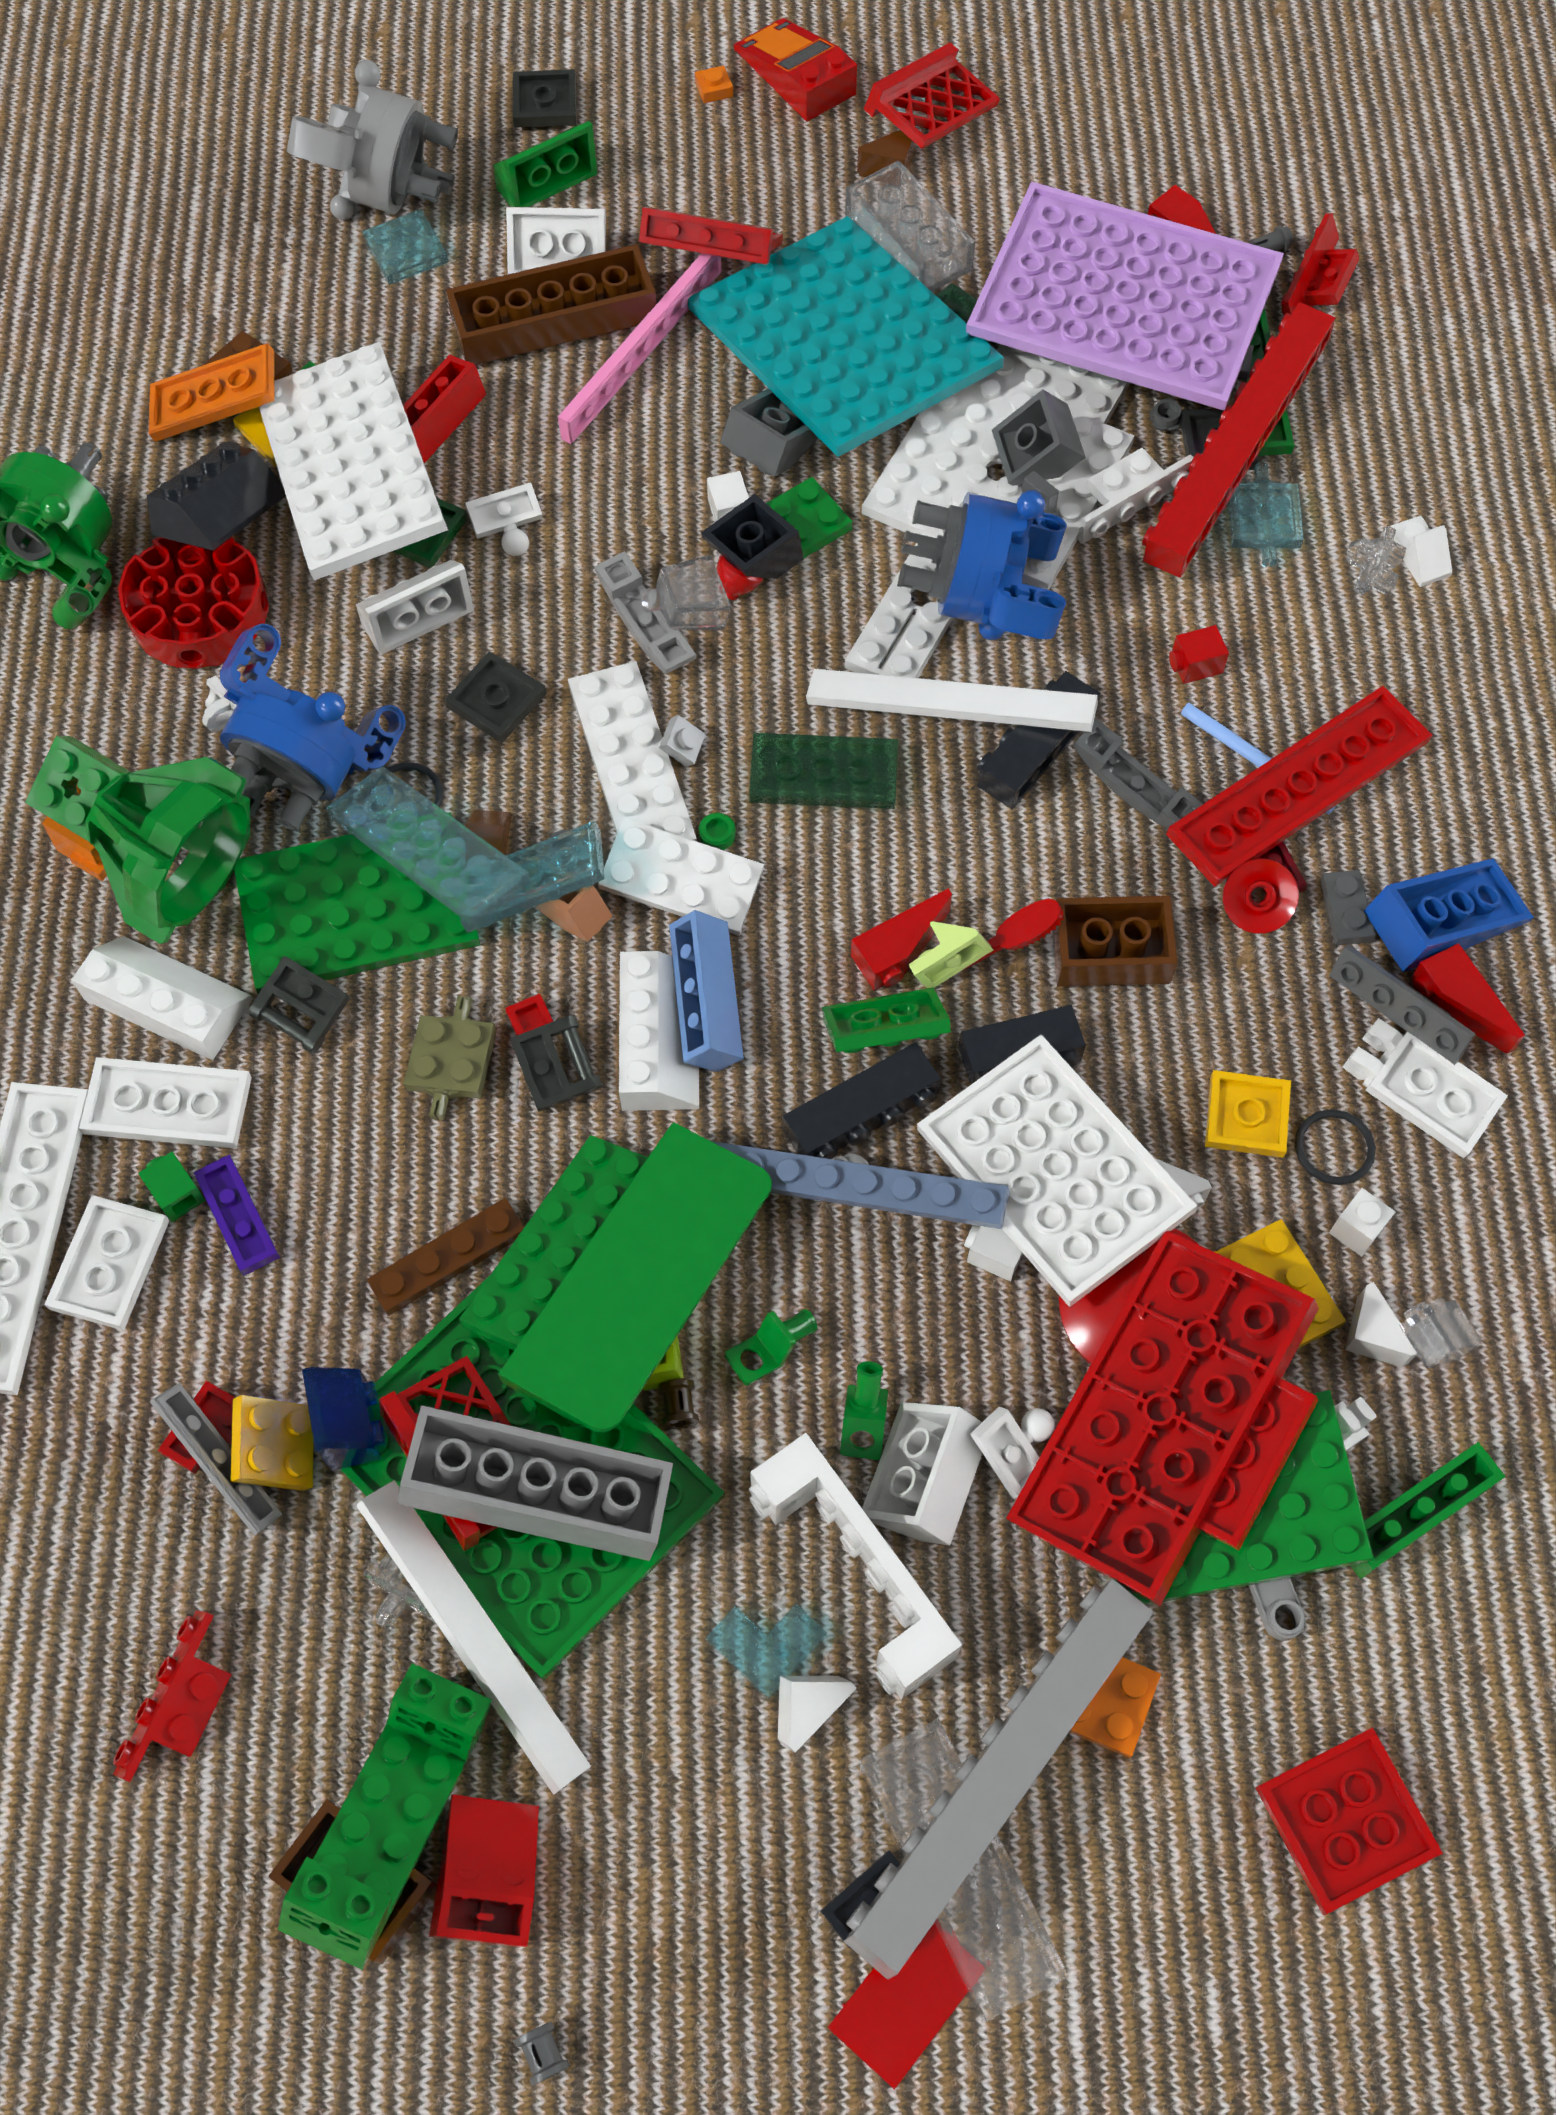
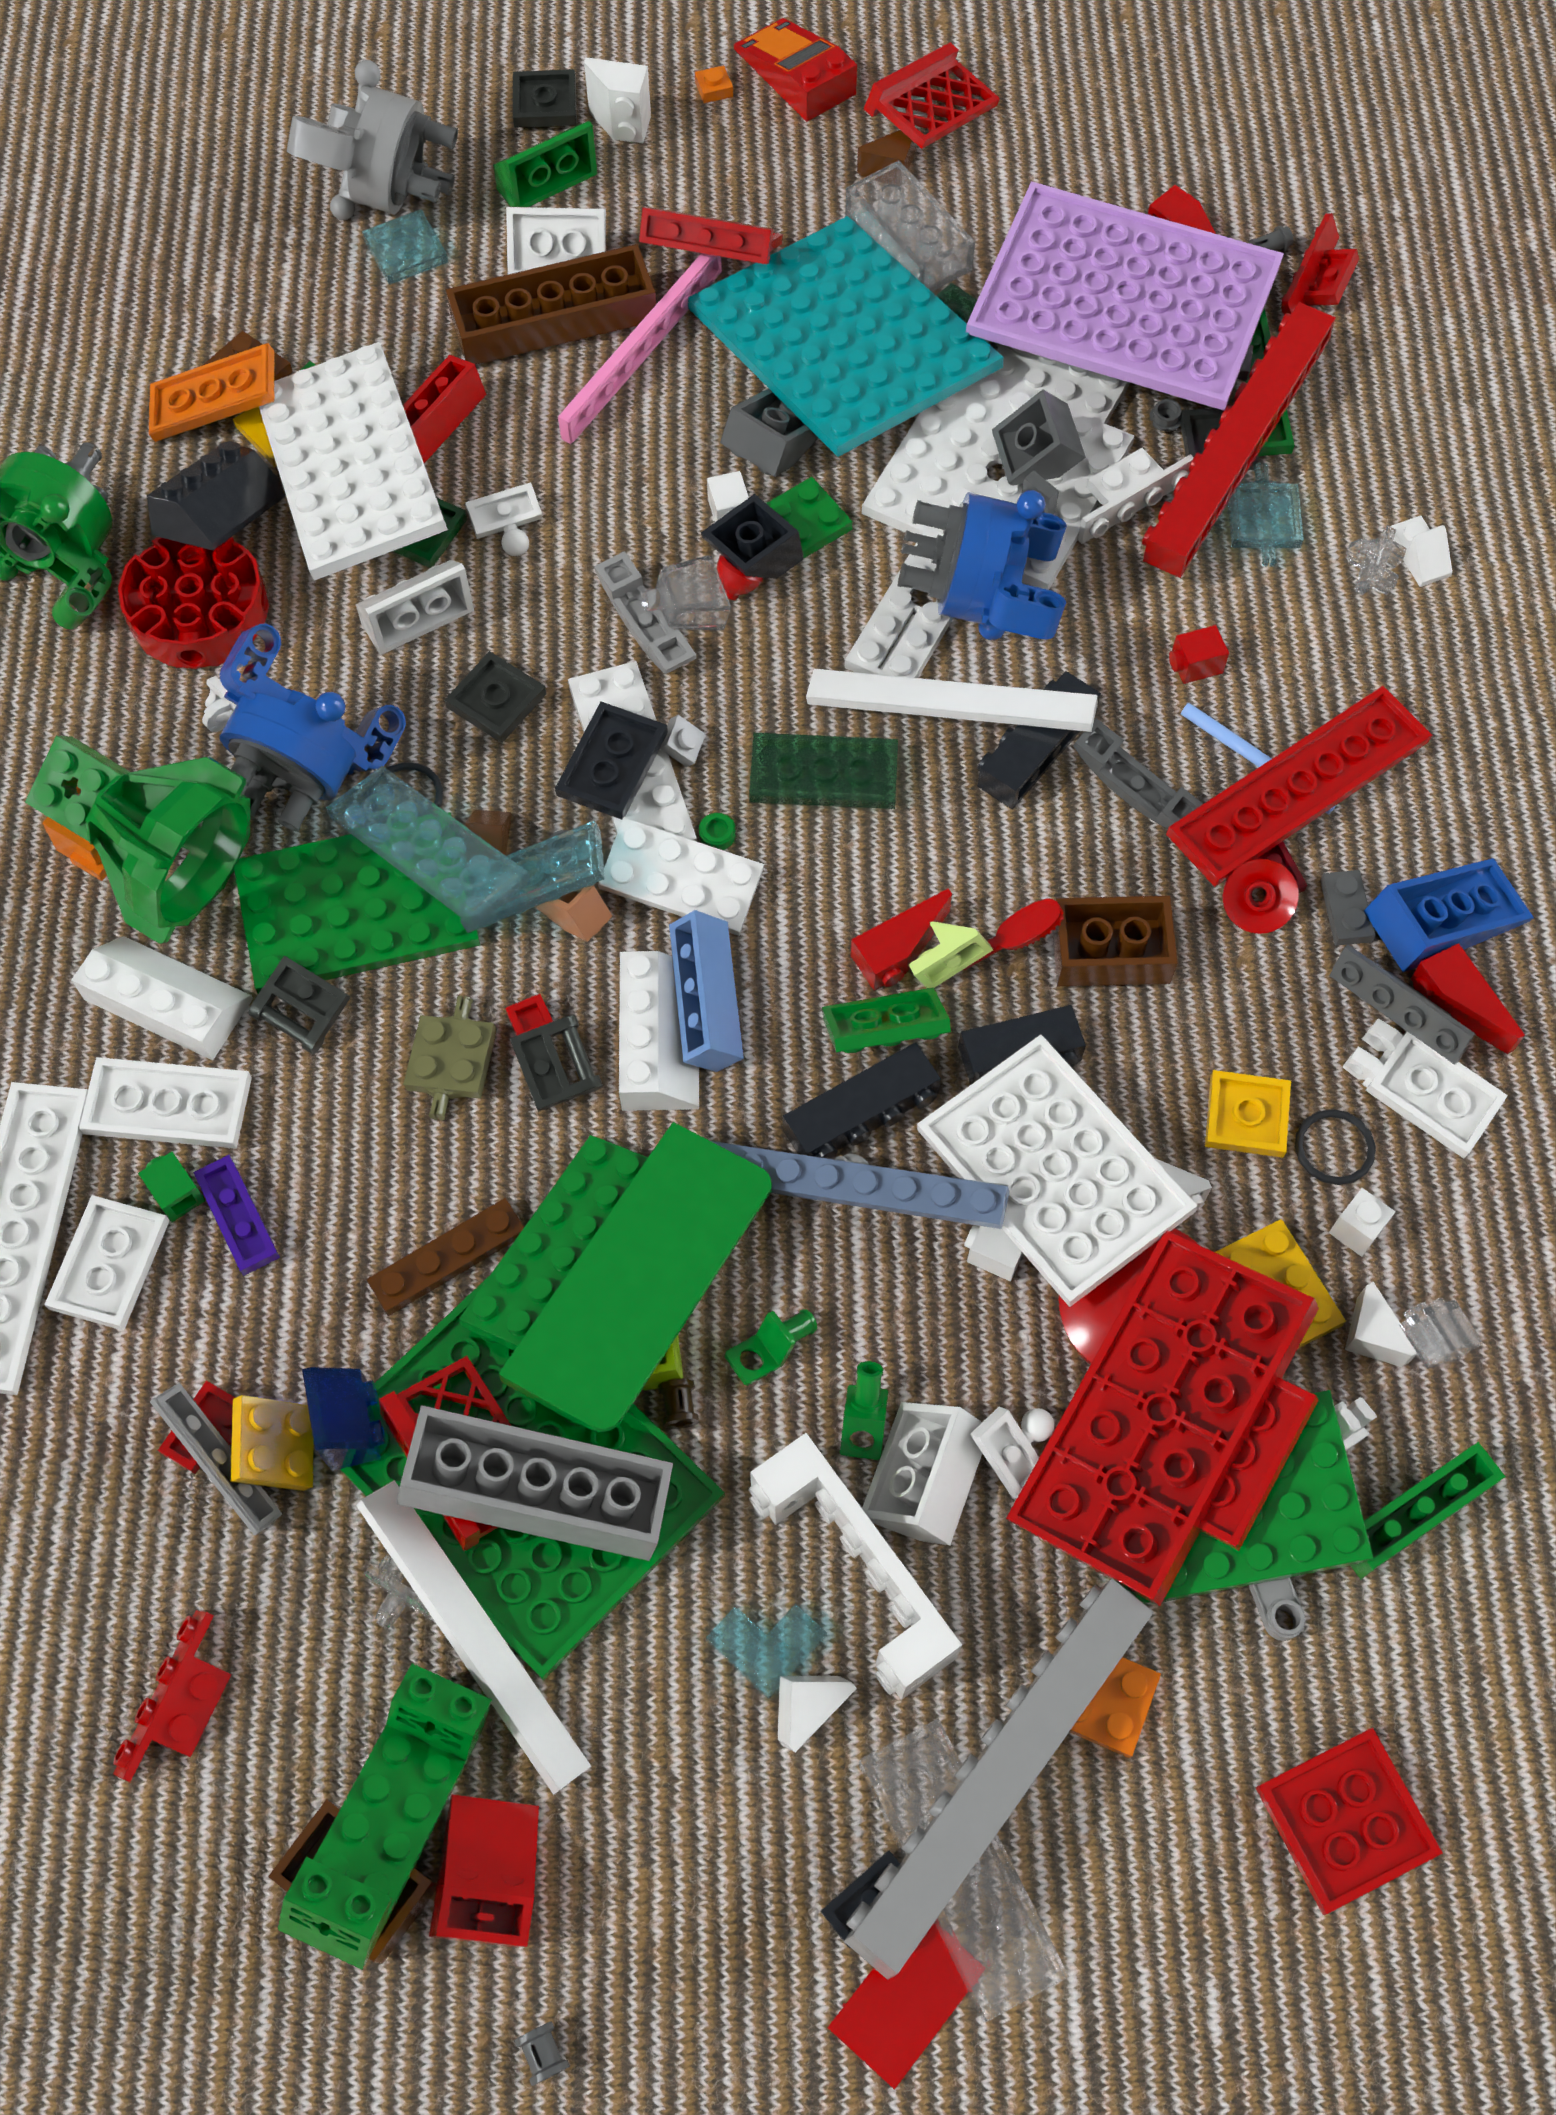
(611, 760): none -> black plate
(619, 98): none -> white slope

